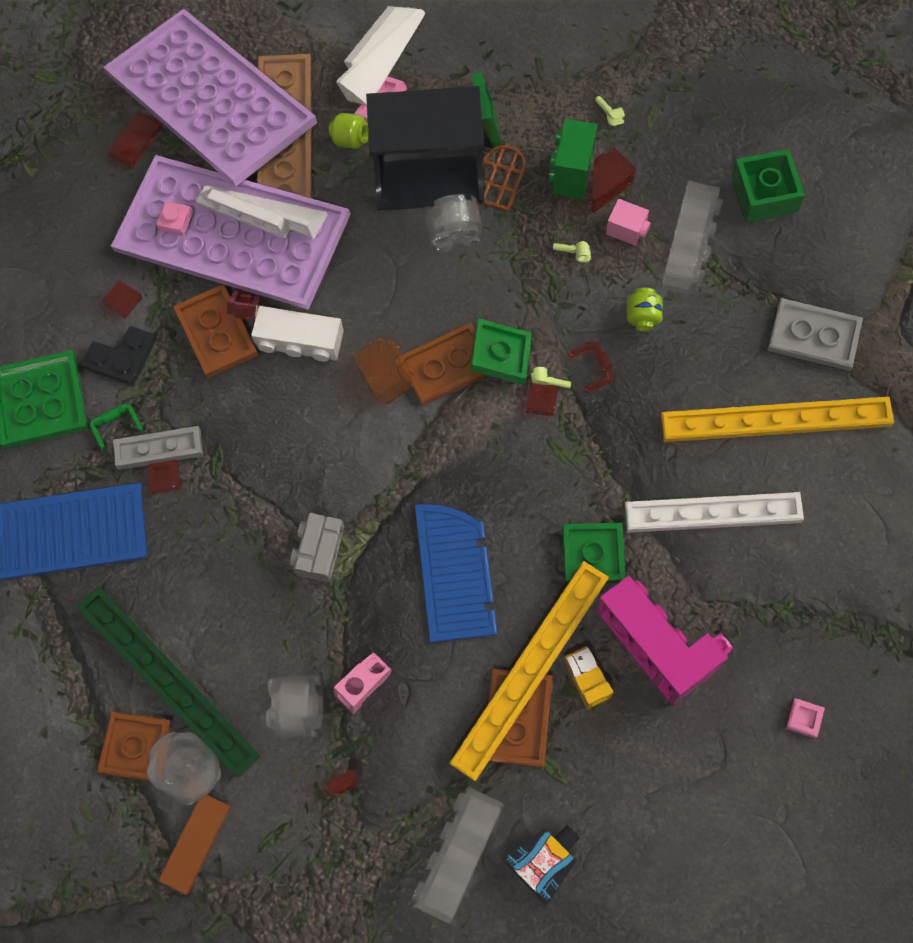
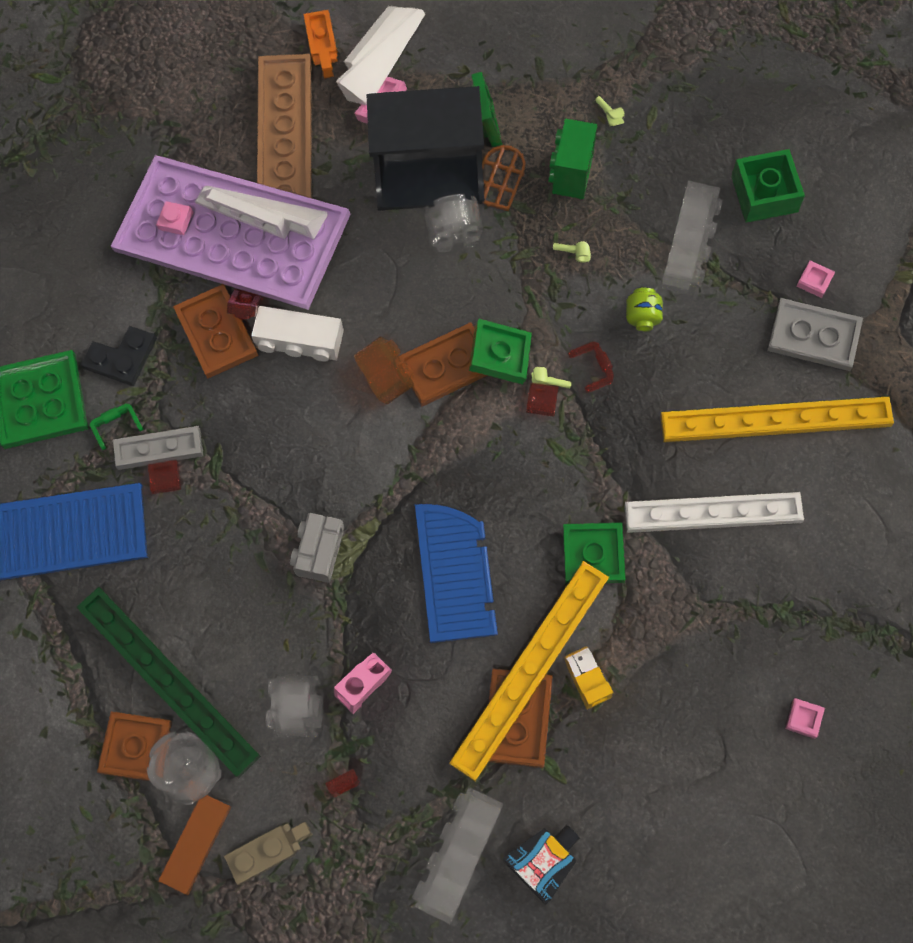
(122, 299): clear red tile -> none
(135, 139): clear red plate -> none
(210, 96): lavender plate -> none
(266, 851): none -> dark tan hinge
(321, 40): none -> orange hinge
(349, 130): lime head -> none
(610, 177): clear red slope -> none
(628, 222): bright pink brick -> none
(658, 646): dark pink hinge -> none
(815, 279): none -> bright pink tile

